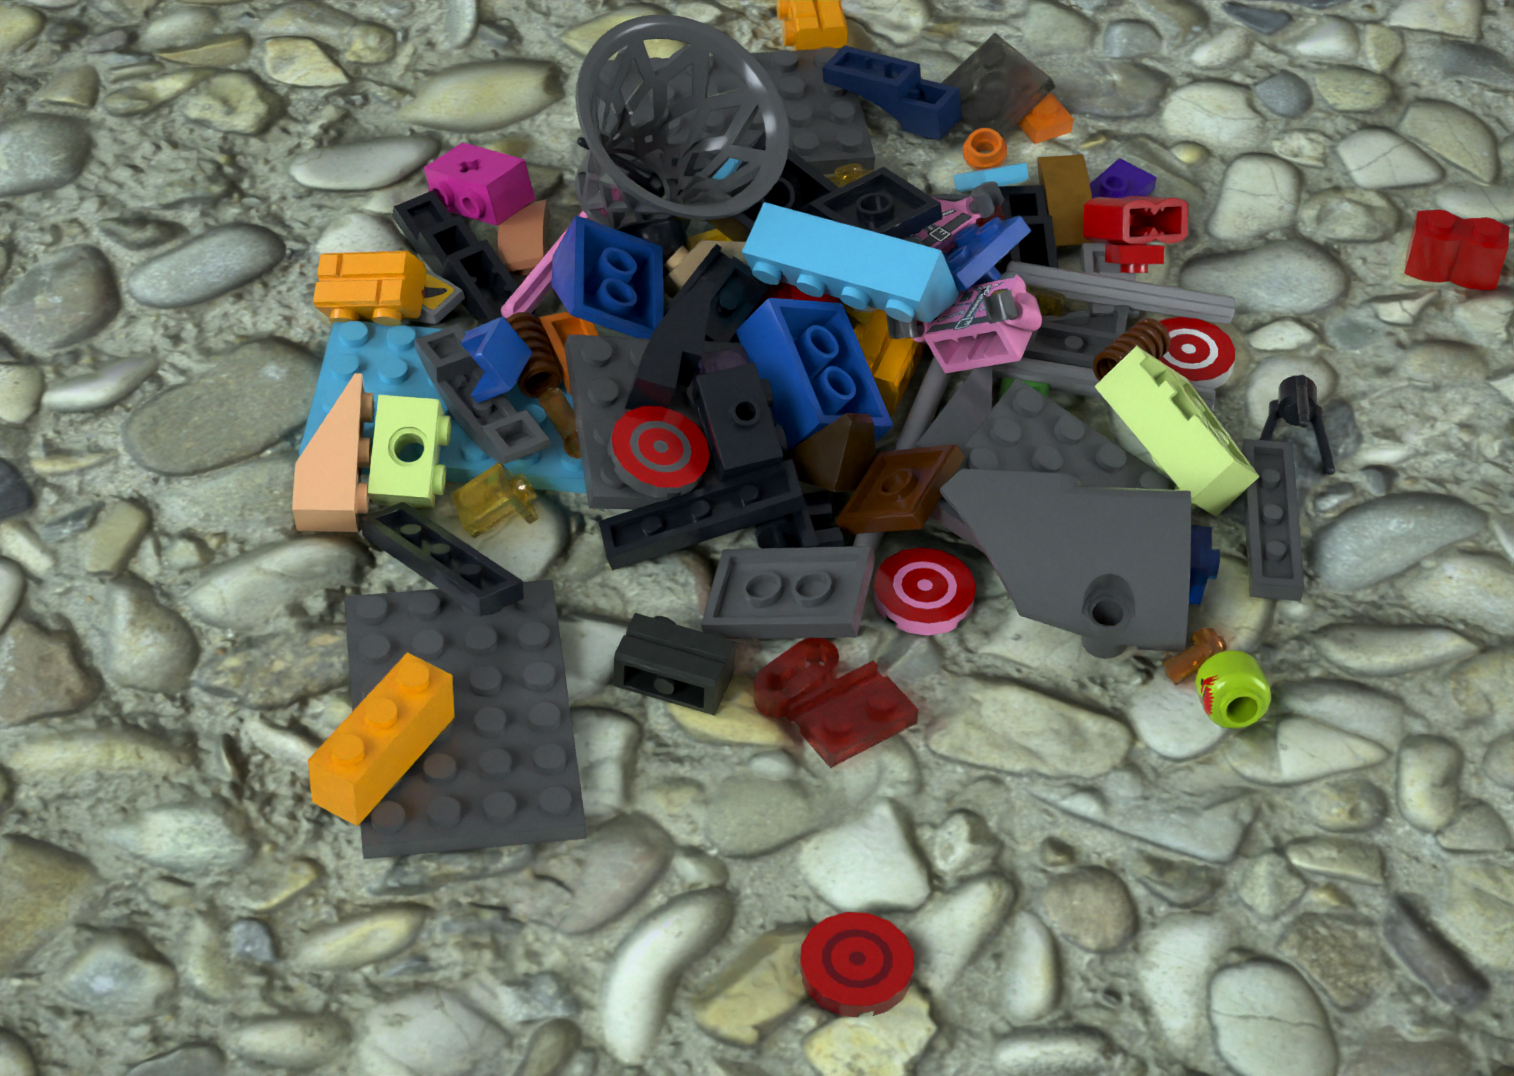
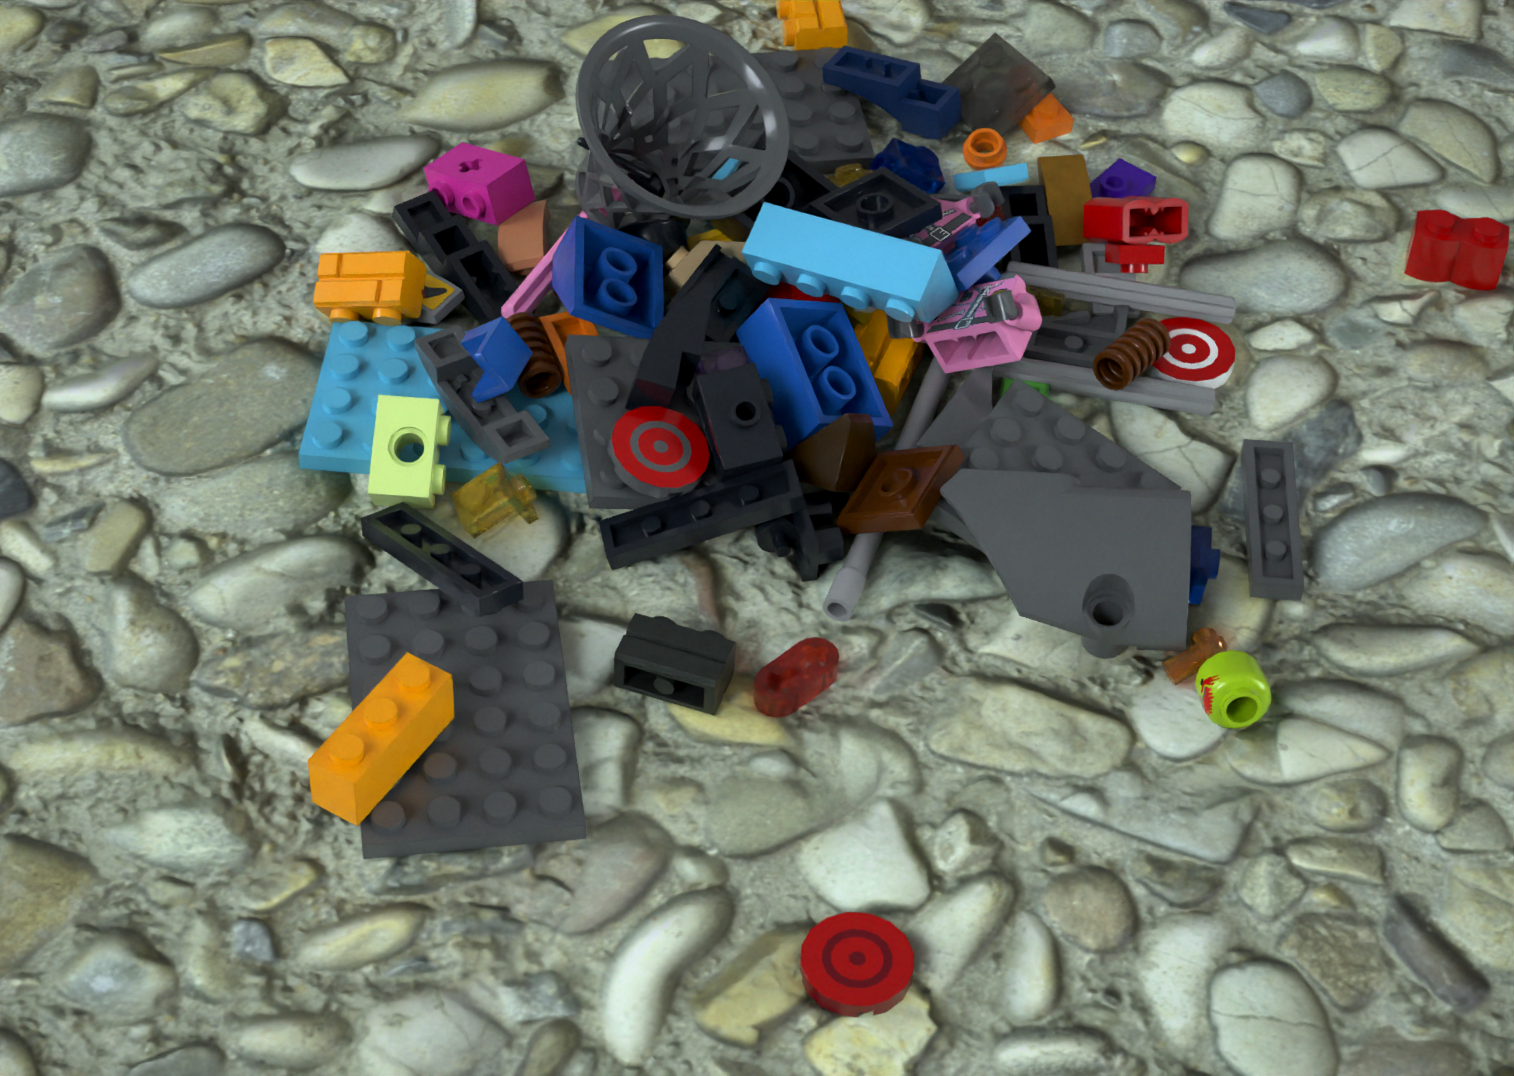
(329, 470): light nougat slope -> none
(562, 418): clear orange arm -> none
(789, 592): dark grey plate -> none
(852, 714): clear red plate -> none
(913, 164): none -> clear blue bracket
(924, 591): red tile -> none
(1177, 430): yellowish green wedge -> none
(1297, 407): black plant -> none

